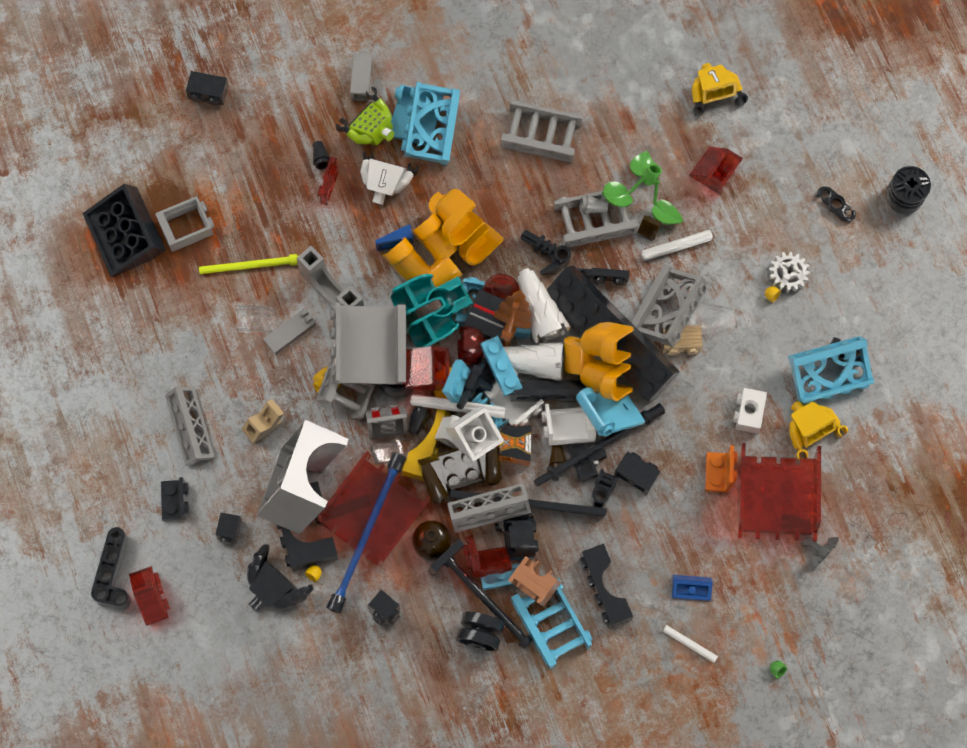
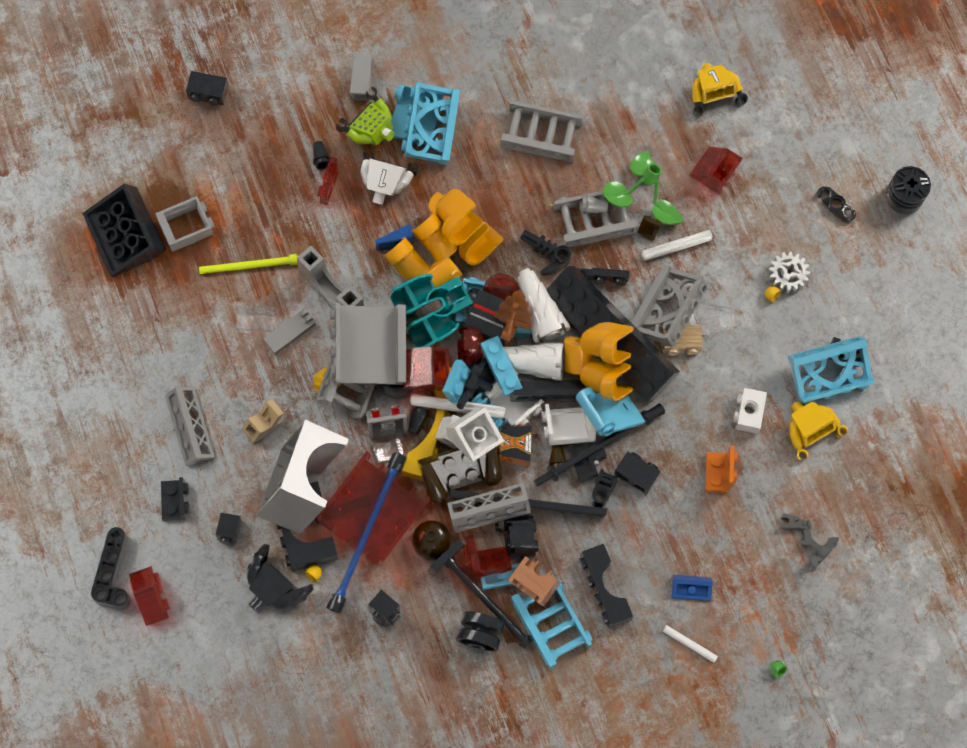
(779, 496): clear red windscreen -> none

